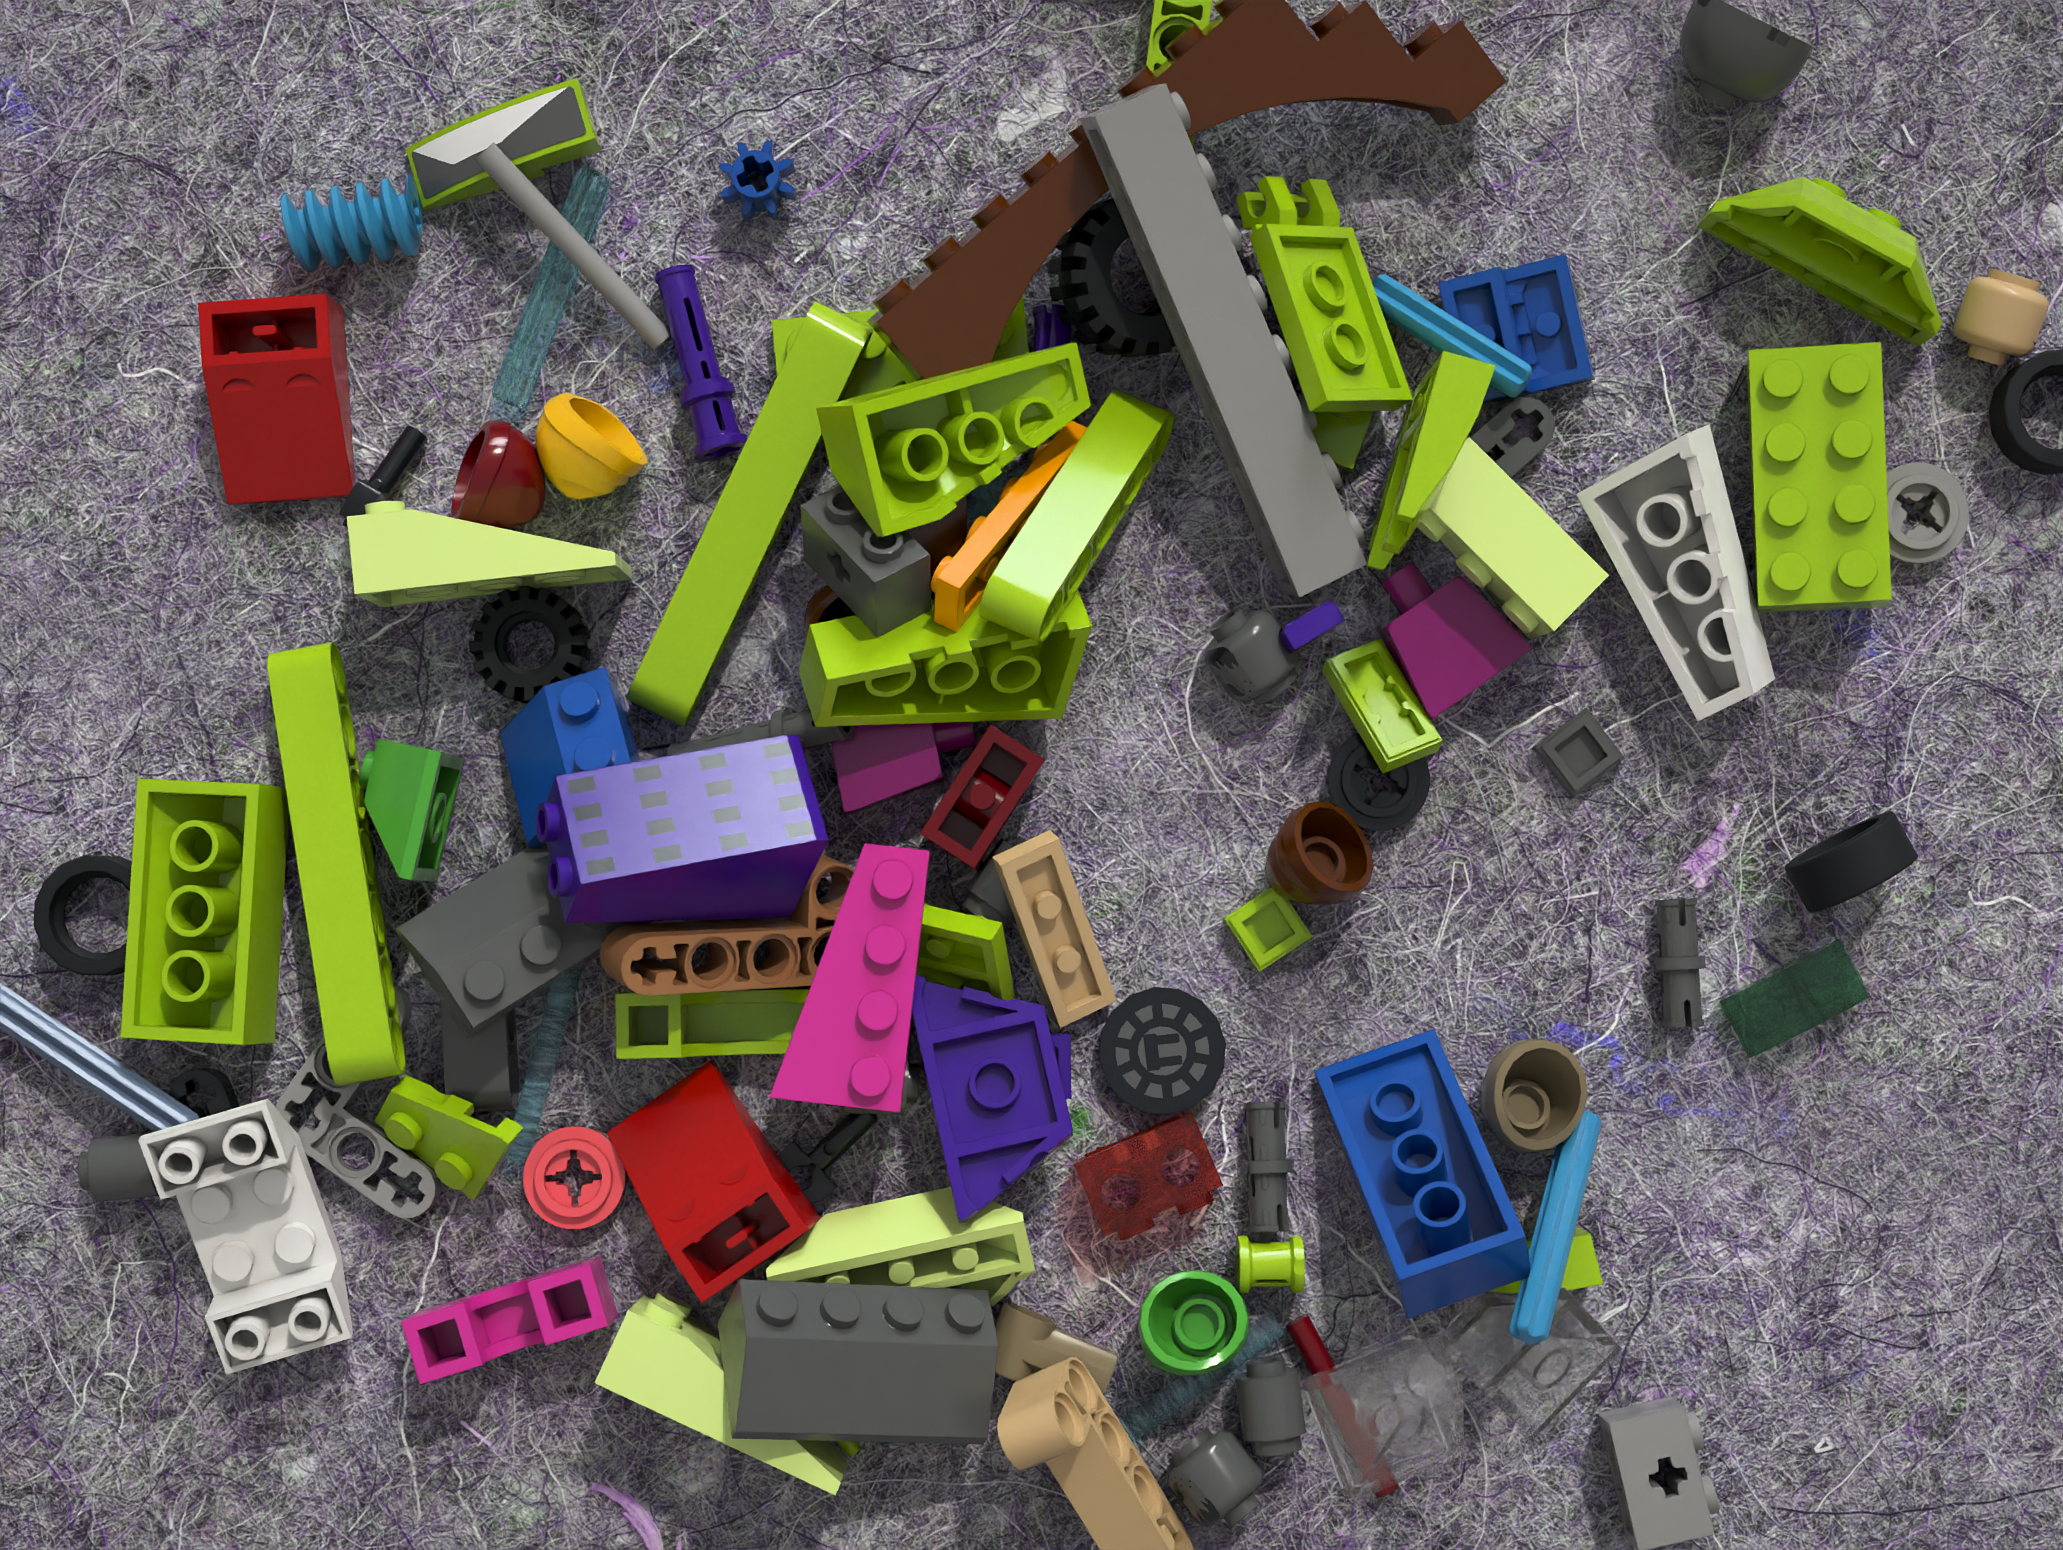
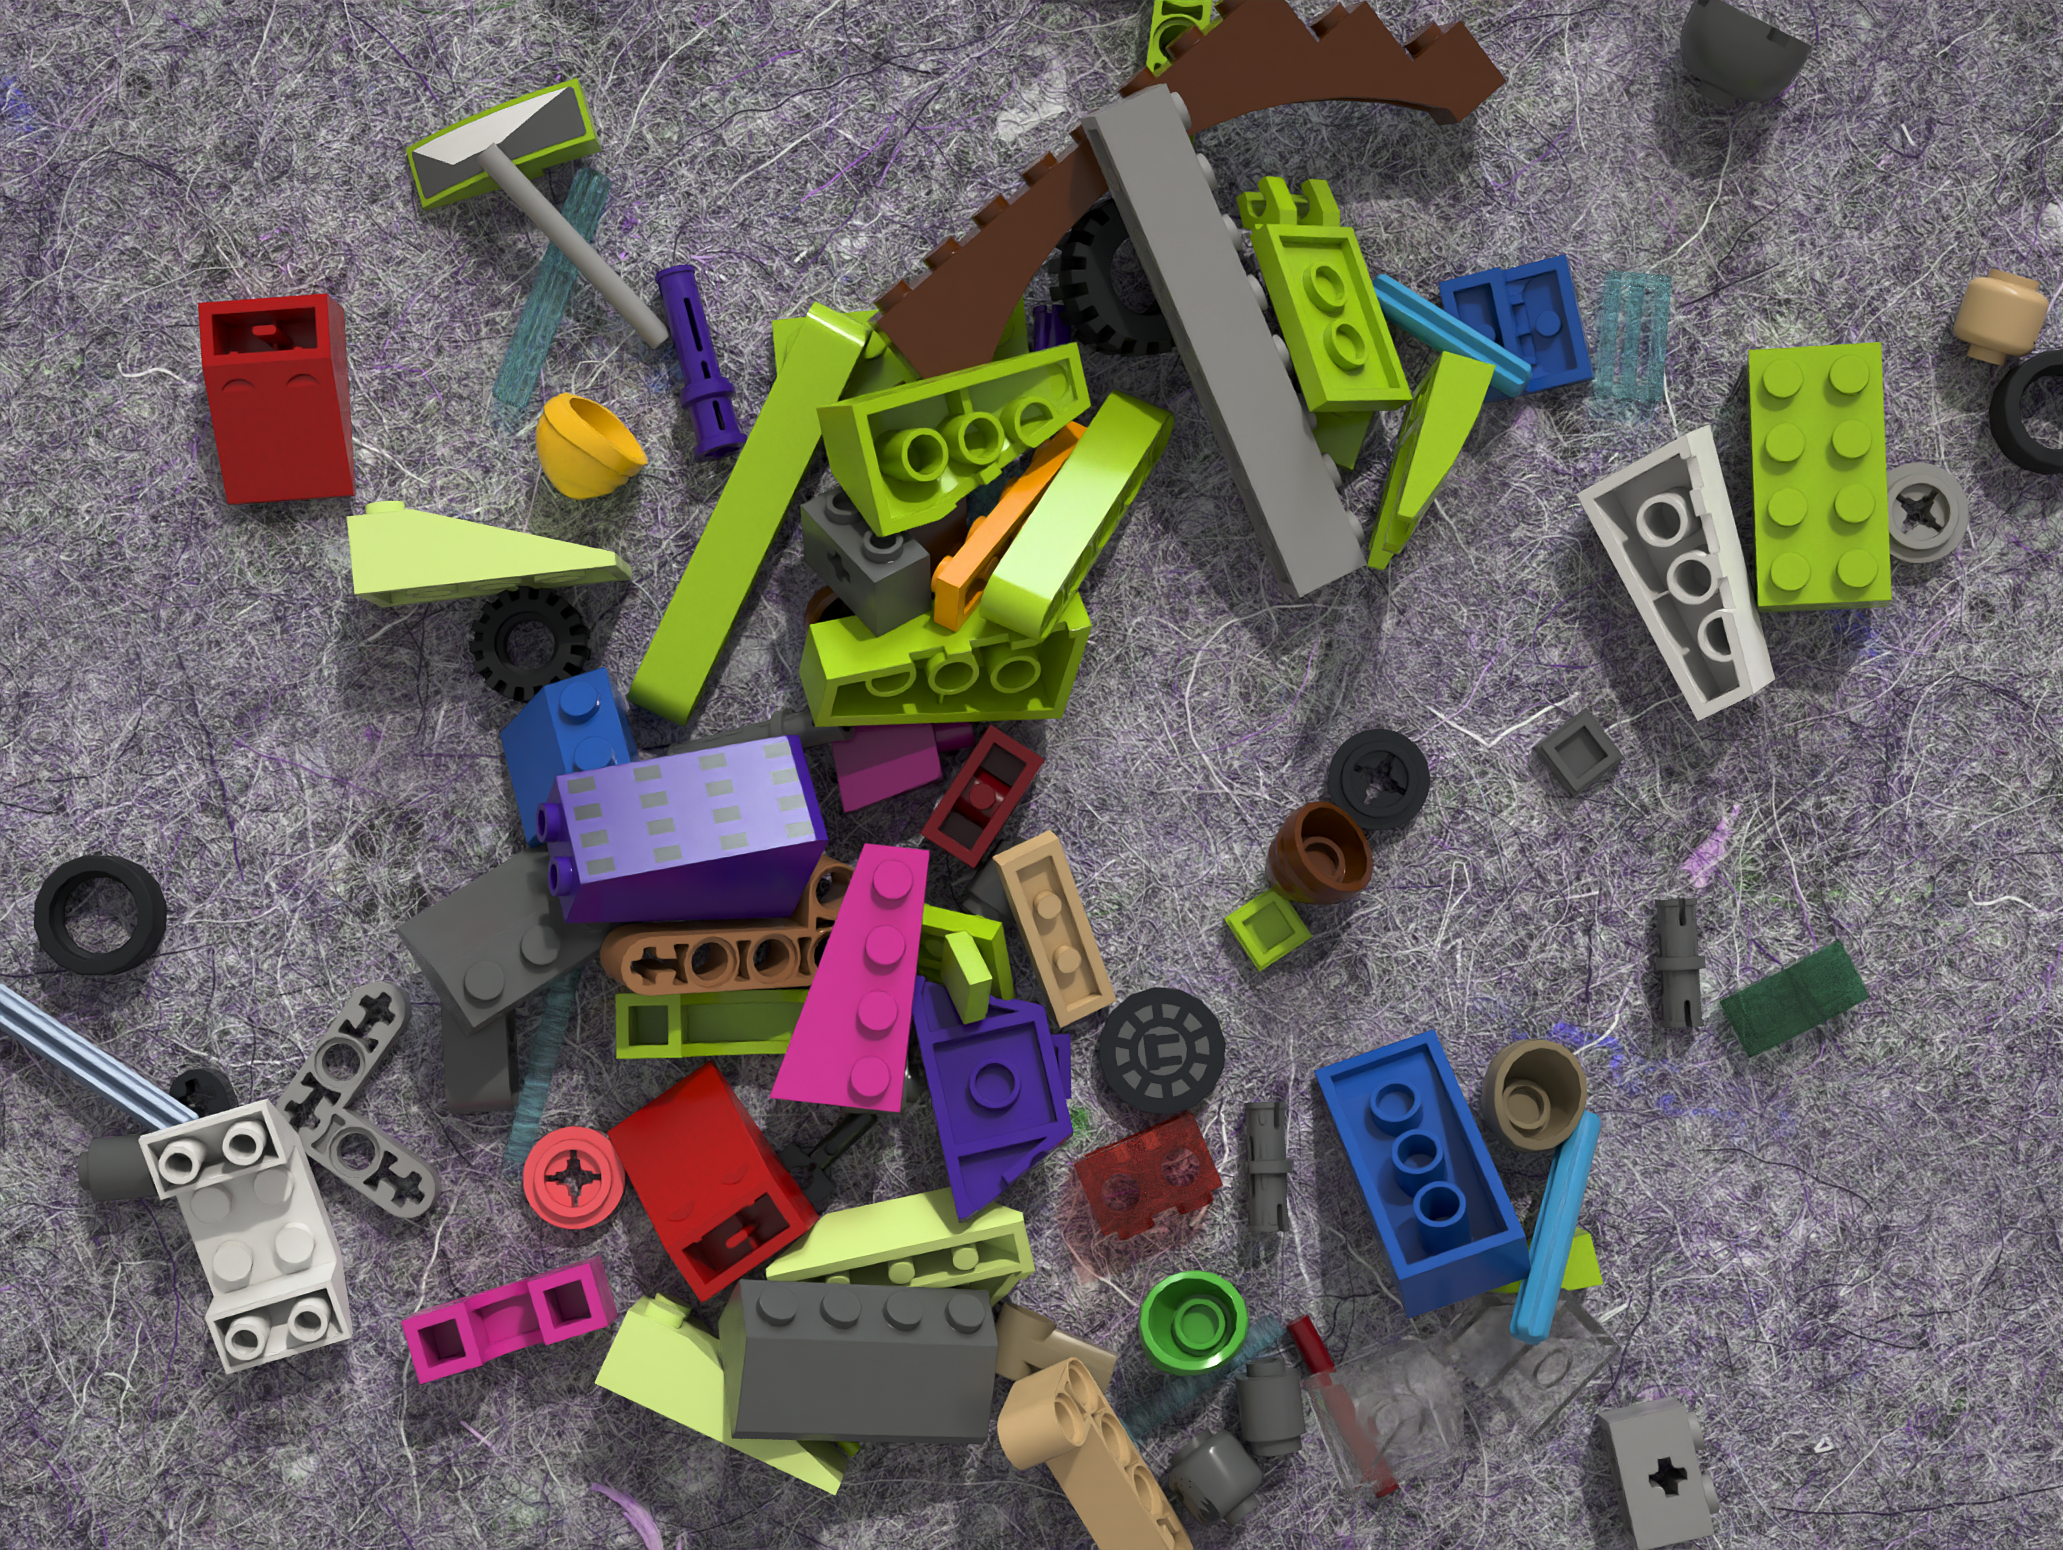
(205, 912): lime slope -> none
(336, 864): lime beam -> none
(353, 225): dark azure piece -> none
(386, 475): black bar -> none
(411, 804): bright green slope -> none
(445, 1136): lime wing -> none
(499, 478): dark red hat -> none
(773, 172): blue gear -> none
(965, 976): none -> lime tile
(1250, 656): dark grey head -> none
(1269, 1264): lime bush -> none
(1311, 626): dark purple tile -> none
(1381, 705): lime plate -> none
(1446, 638): magenta torso -> none
(1498, 427): dark grey beam -> none
(1510, 544): yellowish green wedge -> none
(1628, 390): none -> clear light blue tile
(1834, 250): lime wedge -> none
(1851, 862): black tyre -> none

